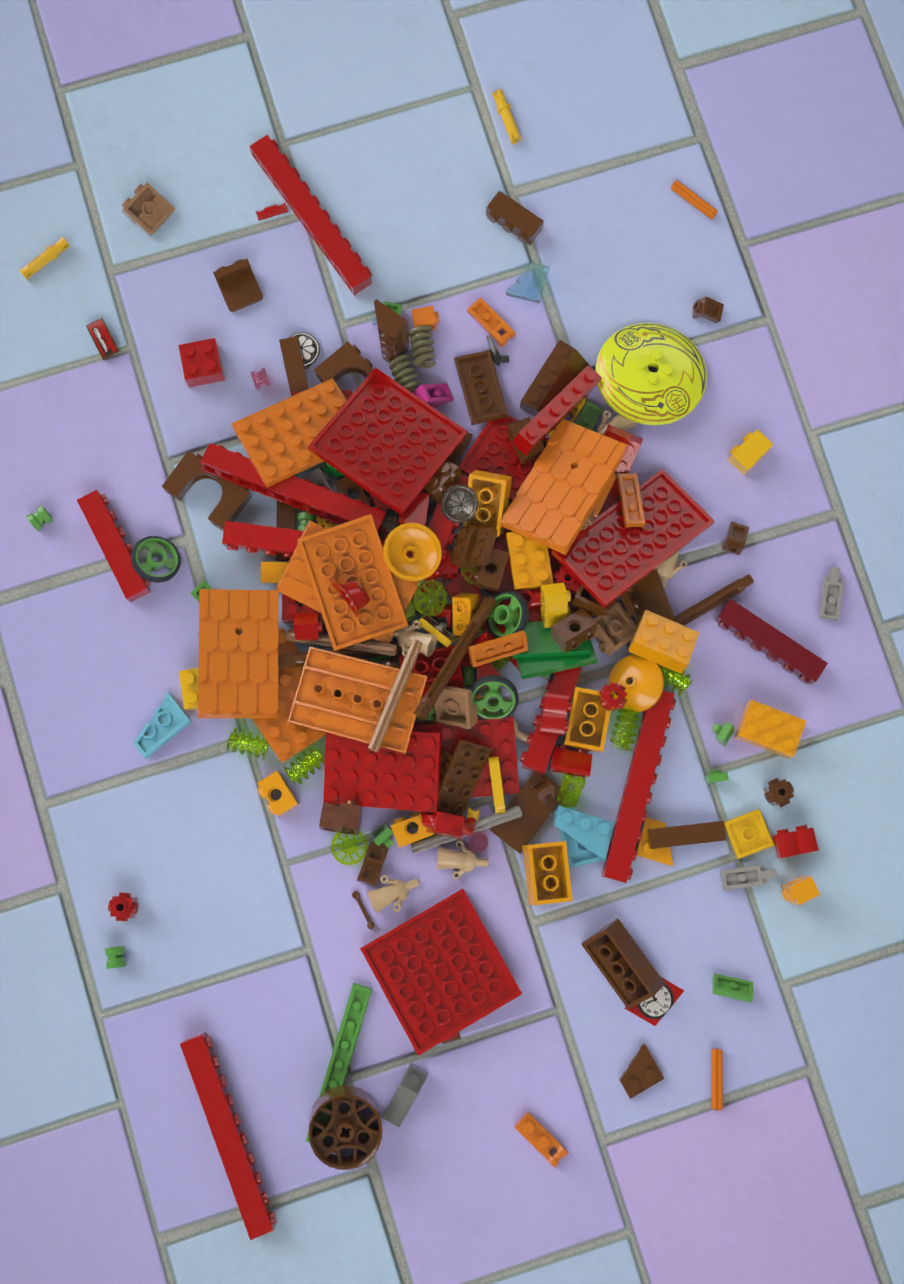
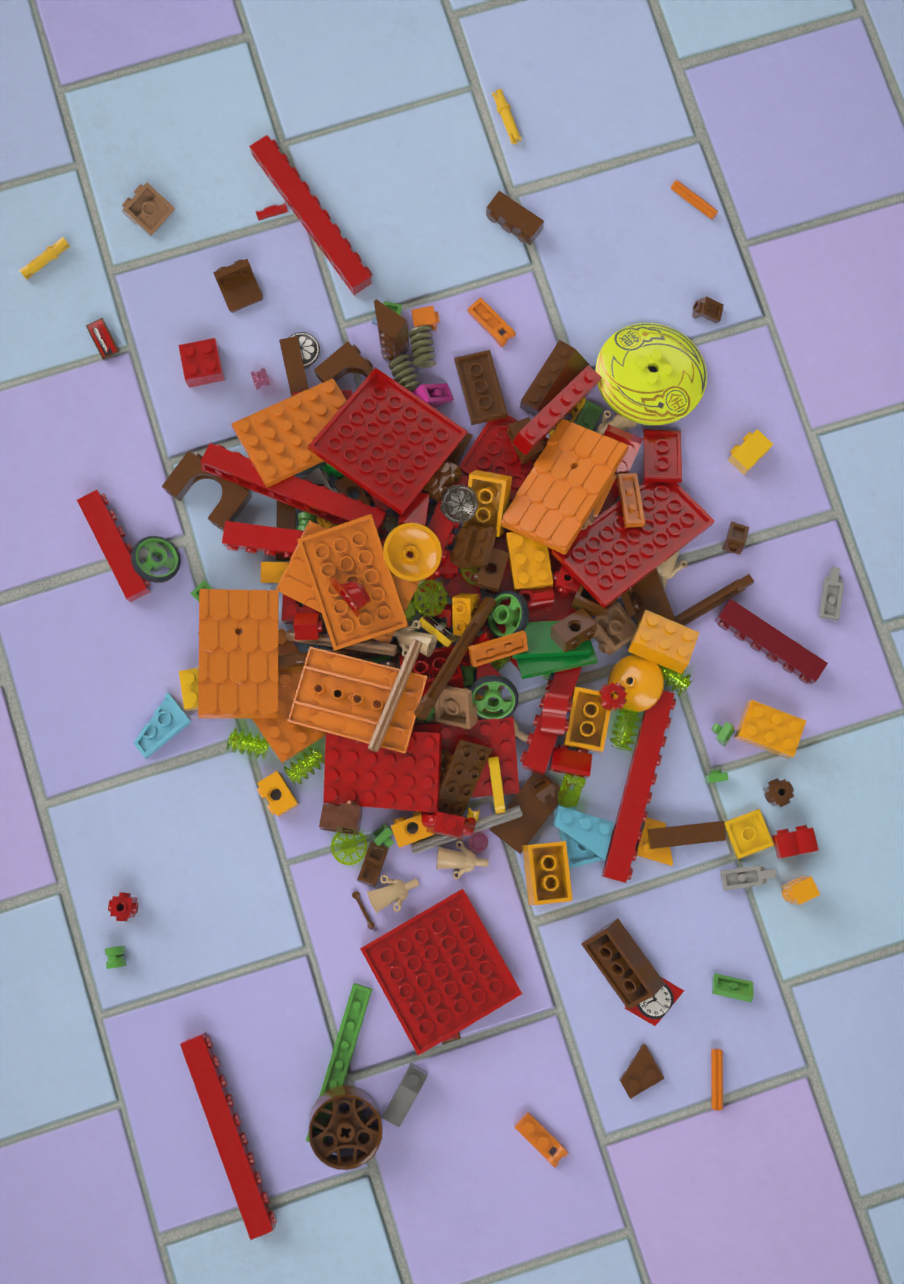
(39, 518): bright green wheel -> none
(497, 358): black bar -> none
(530, 284): clear light blue wing -> none
(554, 604): yellow brick -> none
(662, 456): none -> red tile

